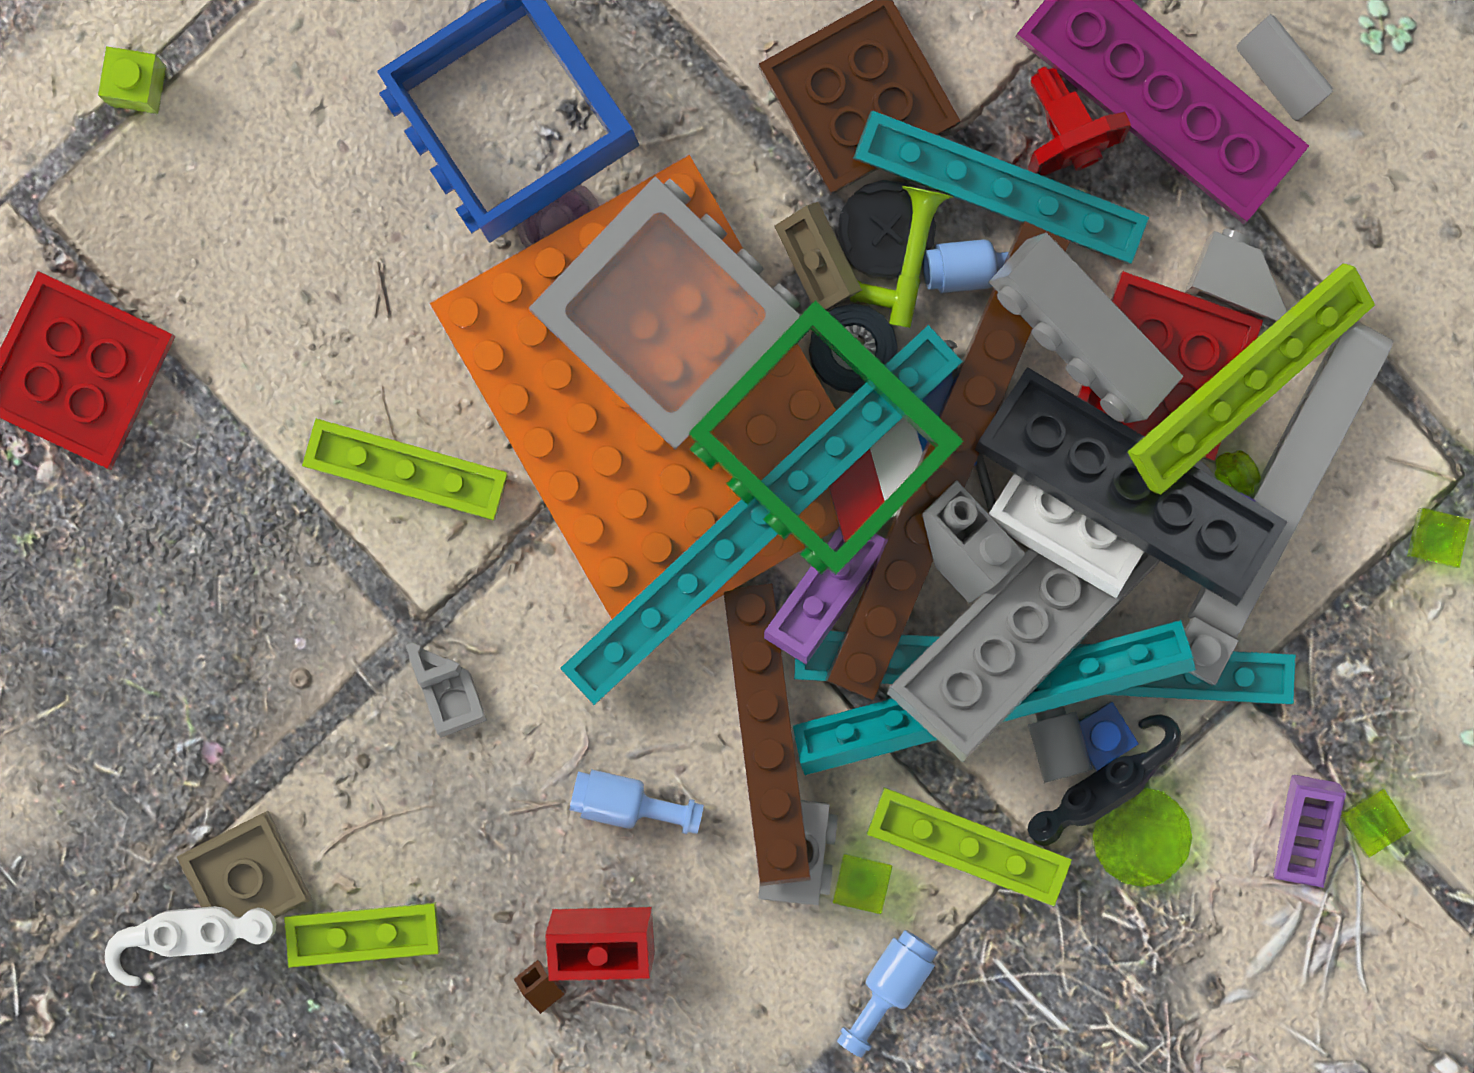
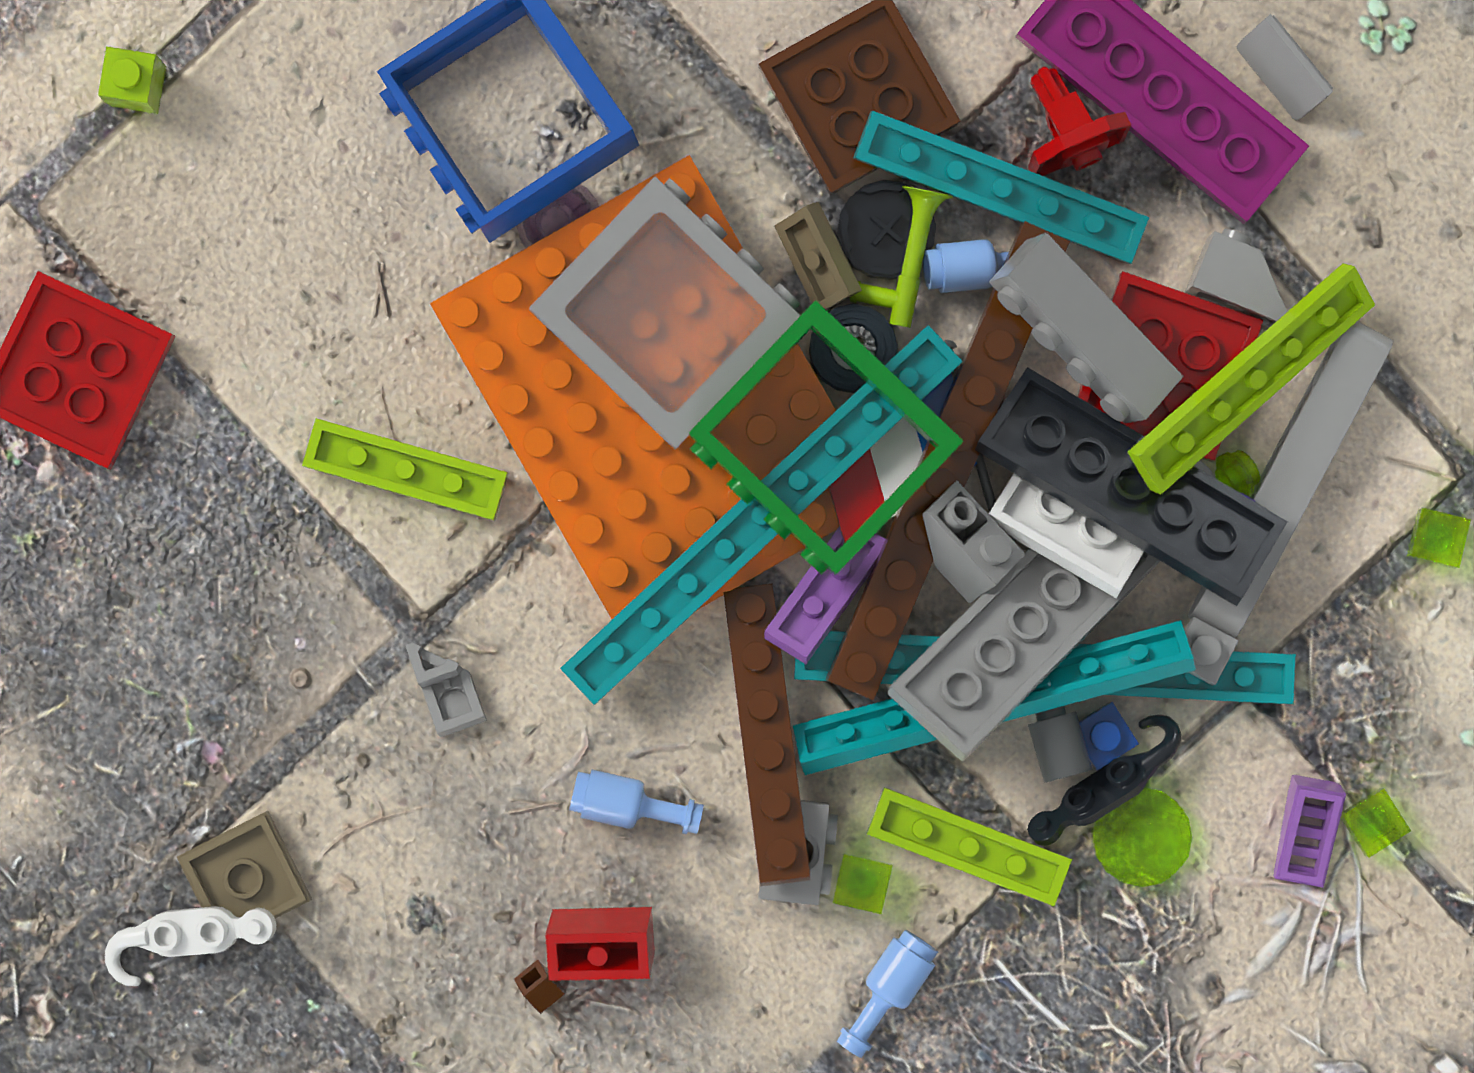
(362, 934): lime plate -> none

